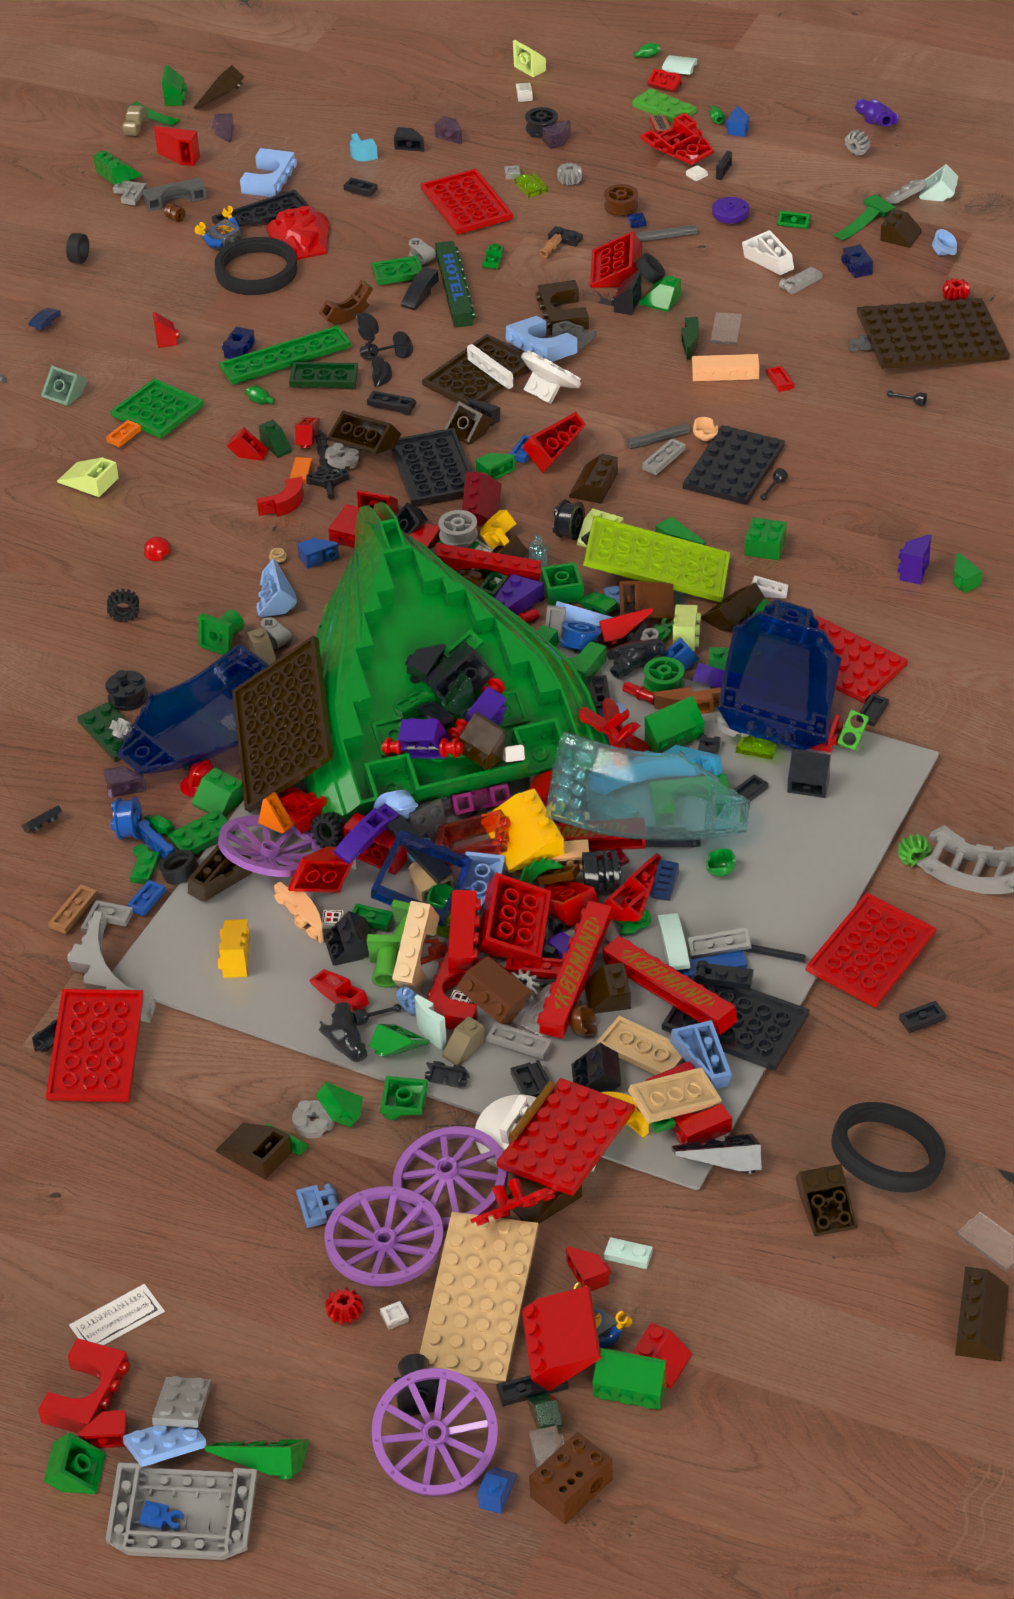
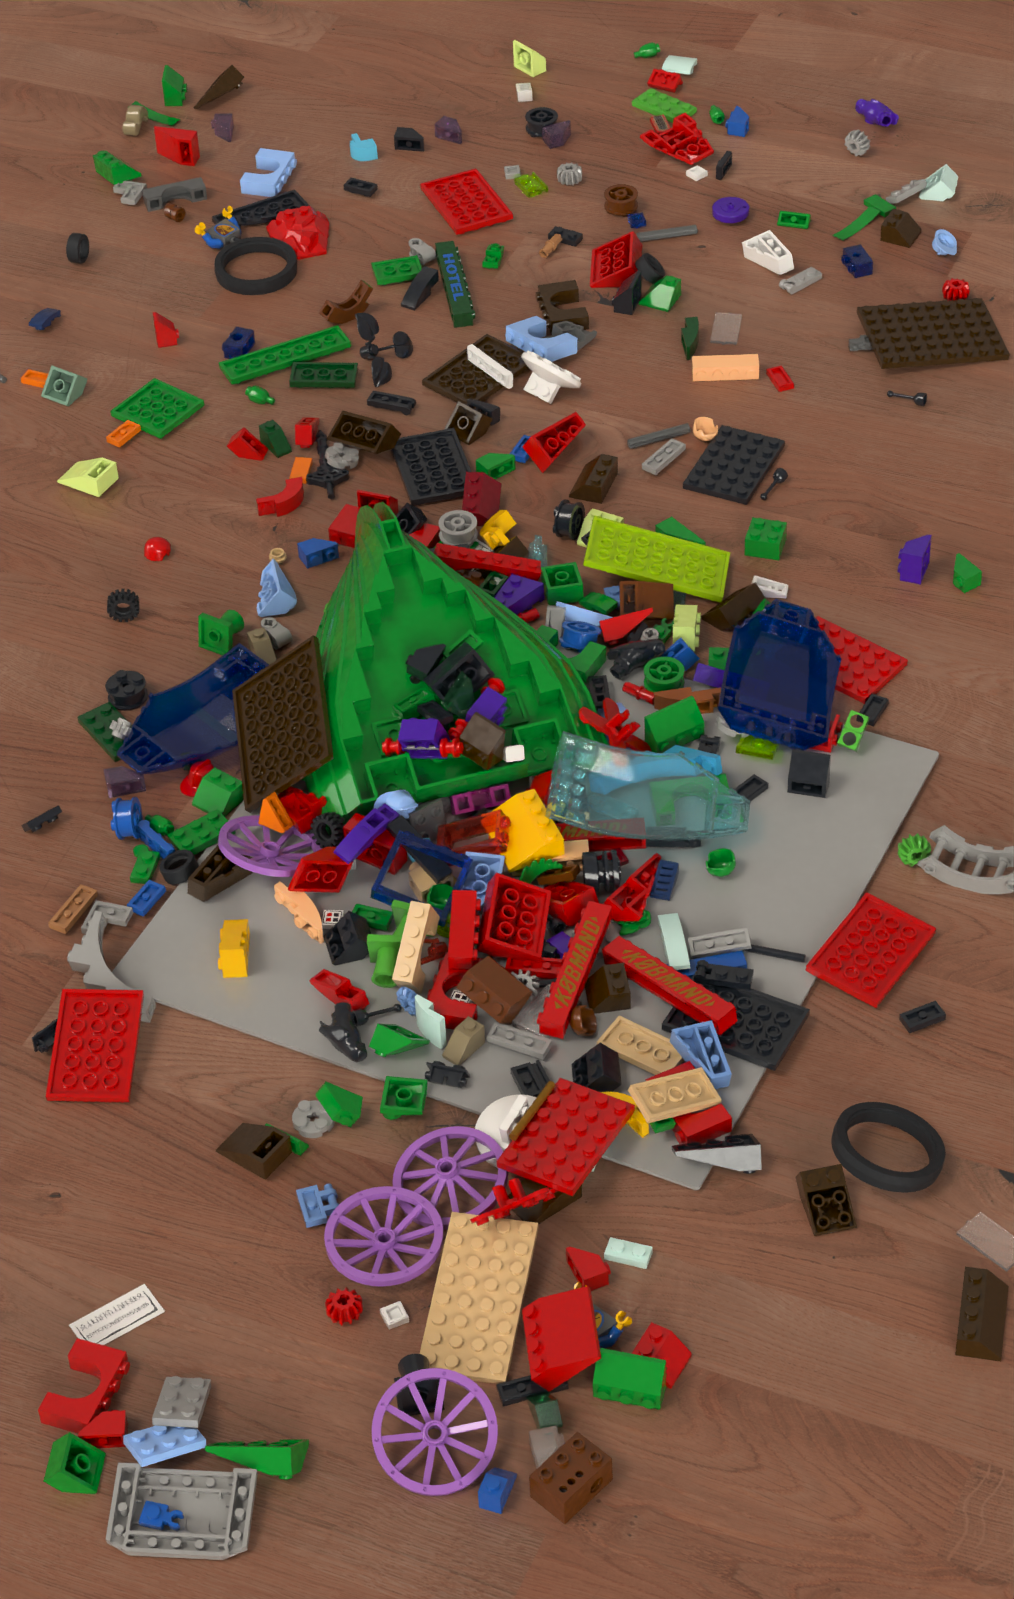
(34, 378): none -> orange tile

